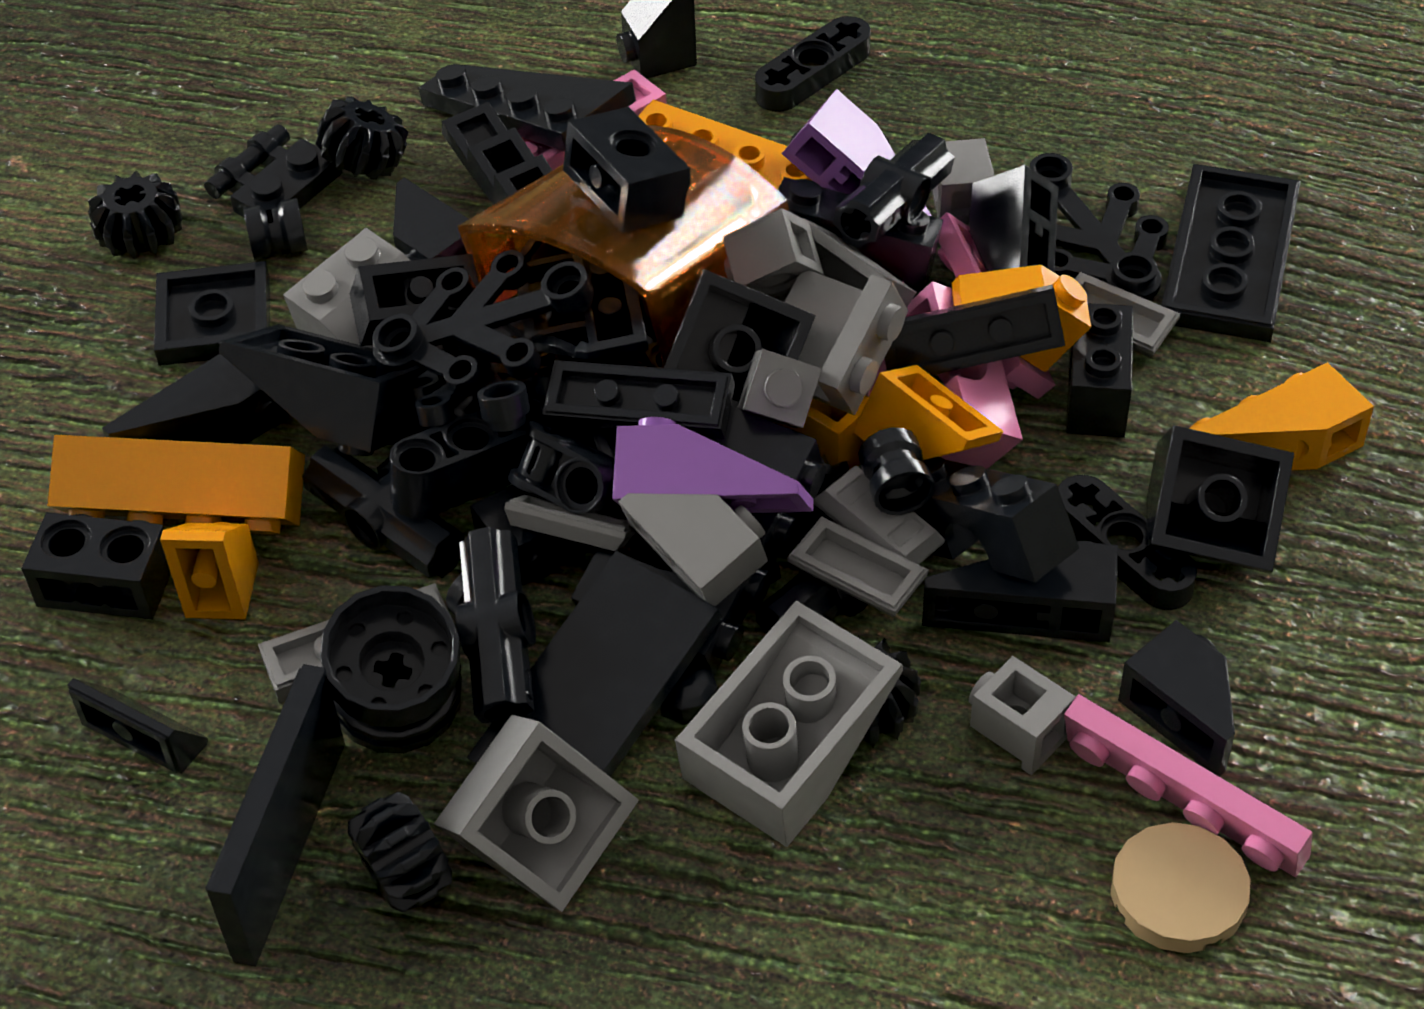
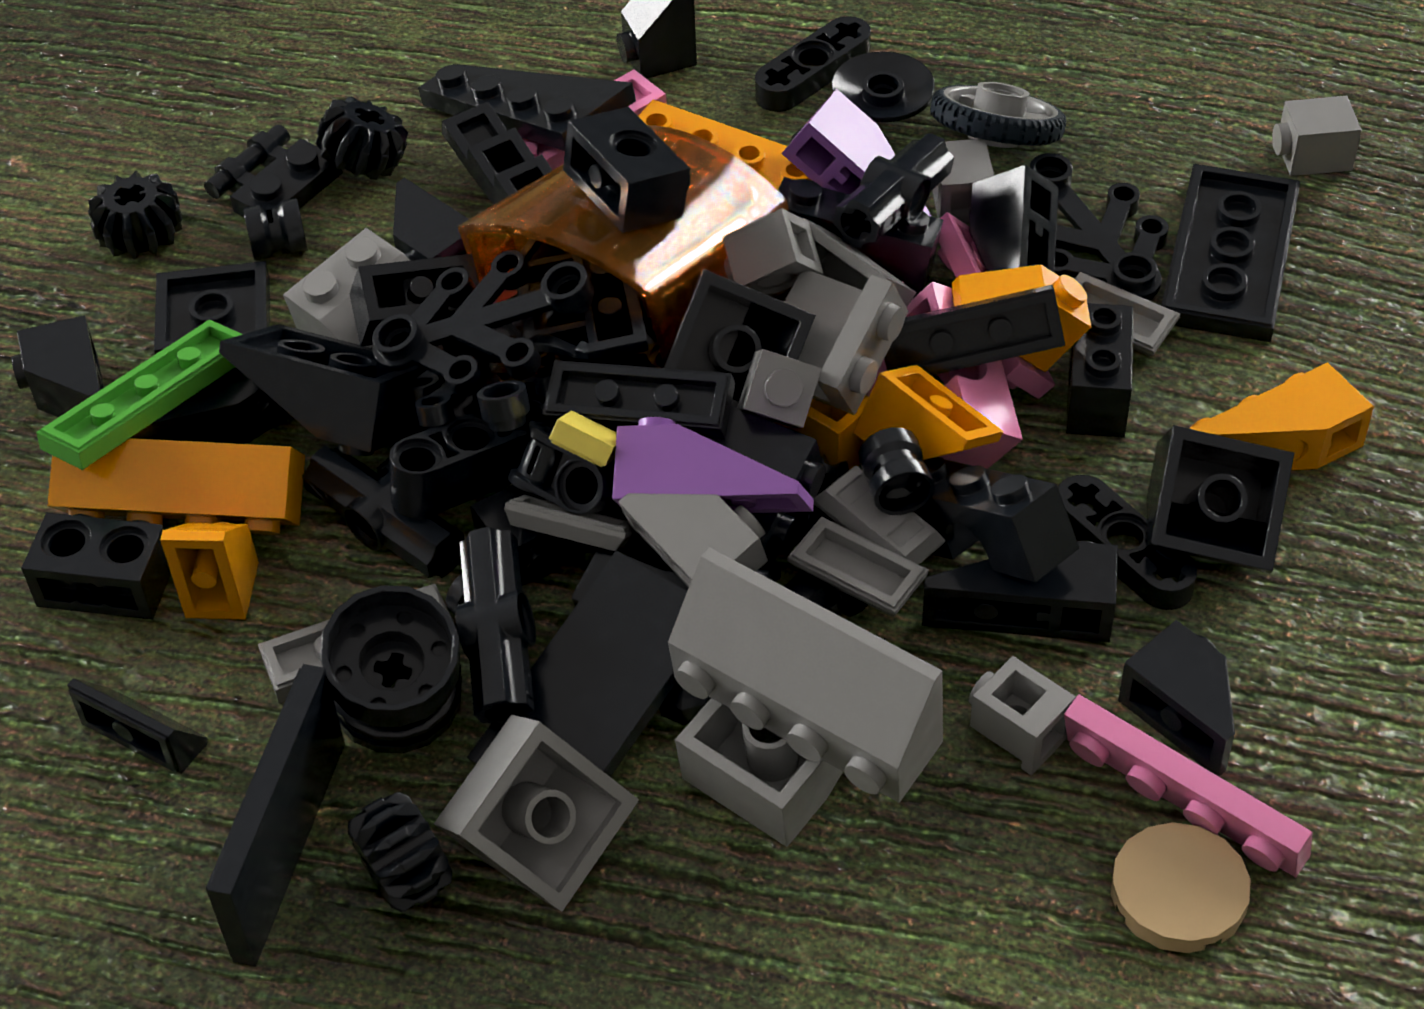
(58, 364): none -> black slope
(138, 397): none -> bright green tile
(584, 438): none -> light yellow tile
(807, 676): none -> light grey slope
(885, 85): none -> black dish
(998, 114): none -> wheel
(1317, 135): none -> light grey brick

